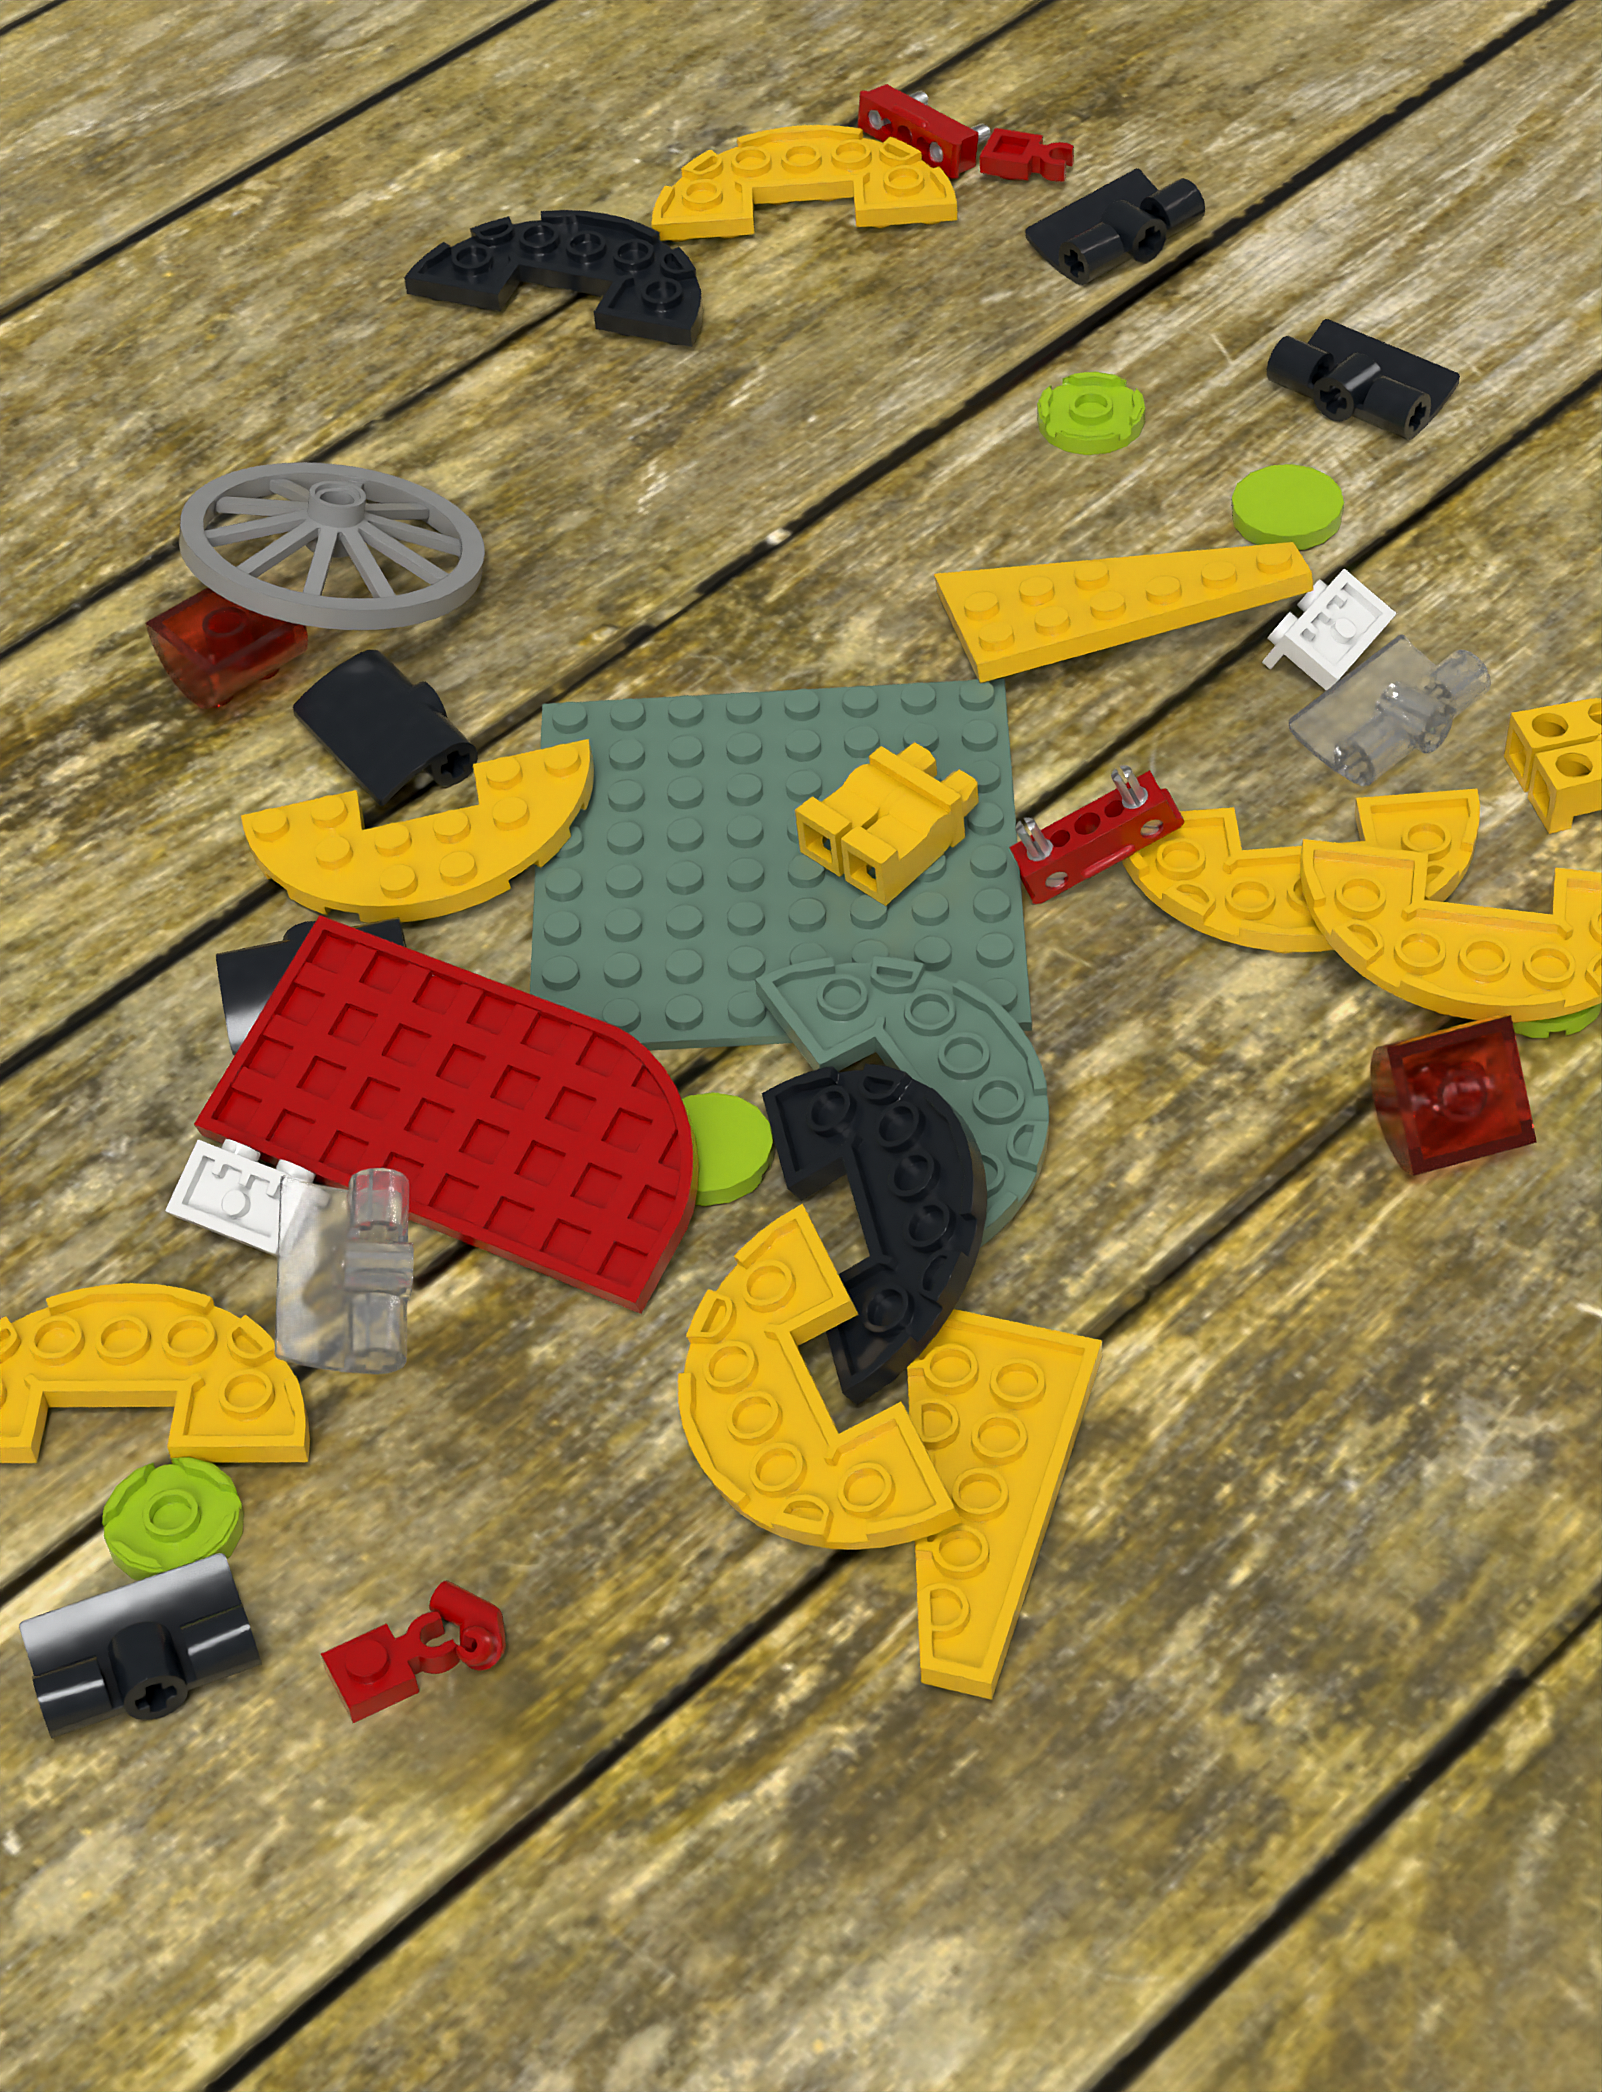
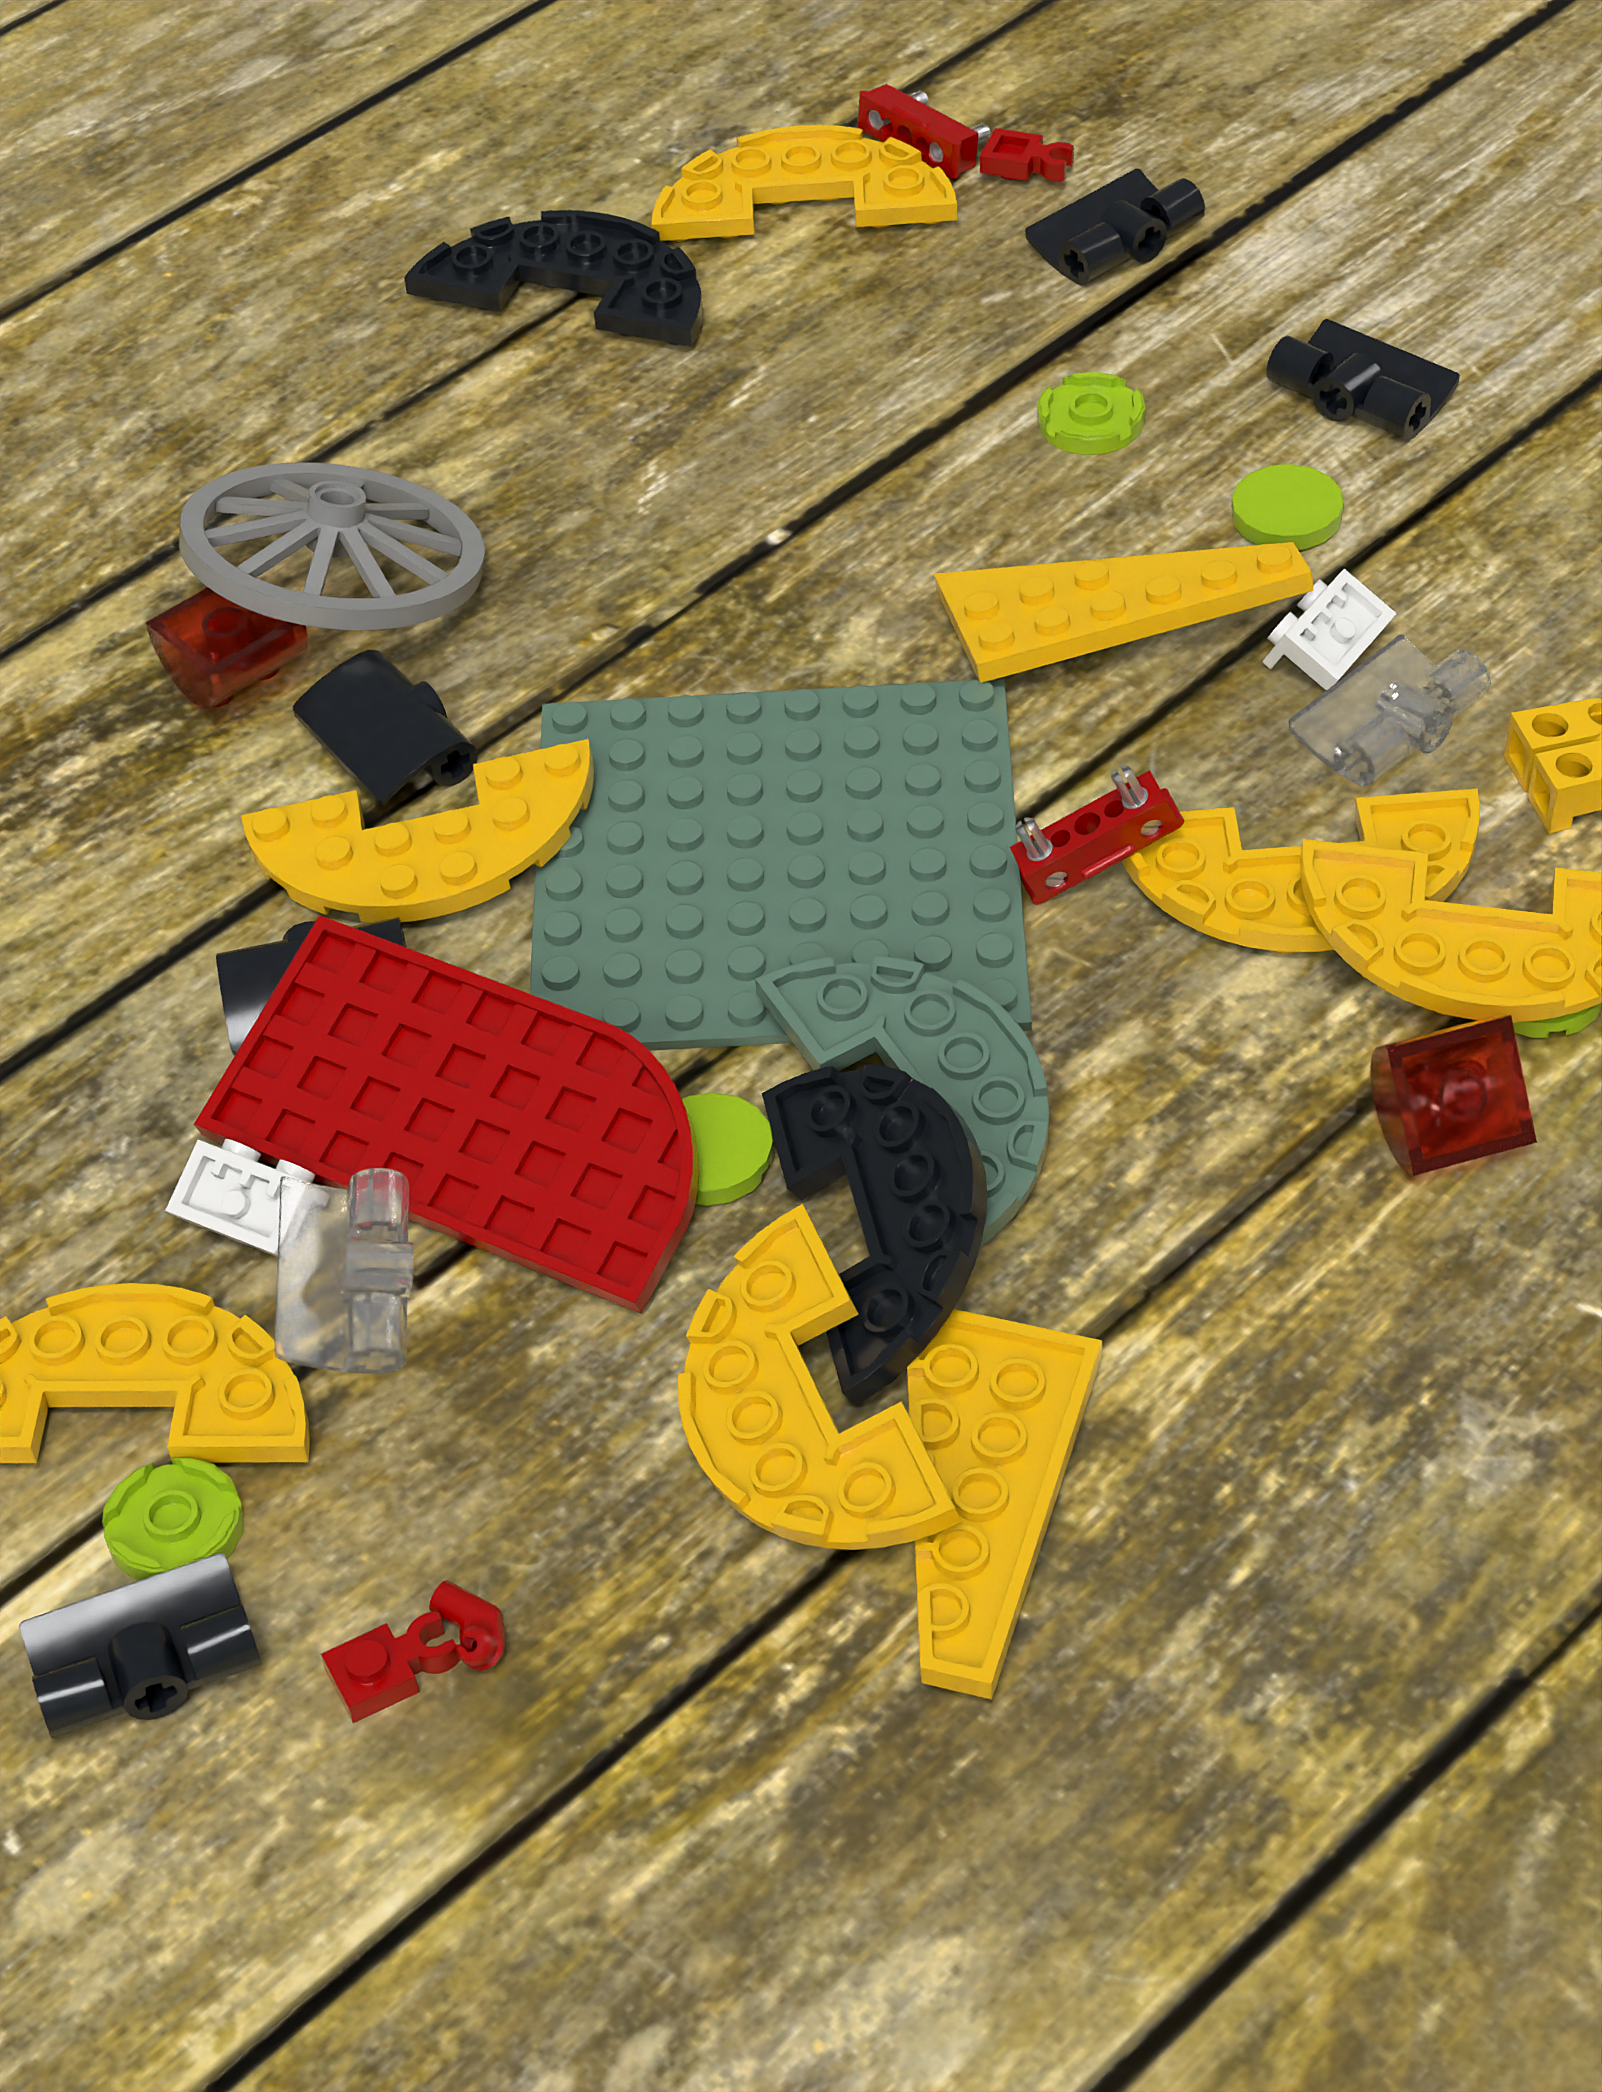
(887, 819): yellow hips -> none

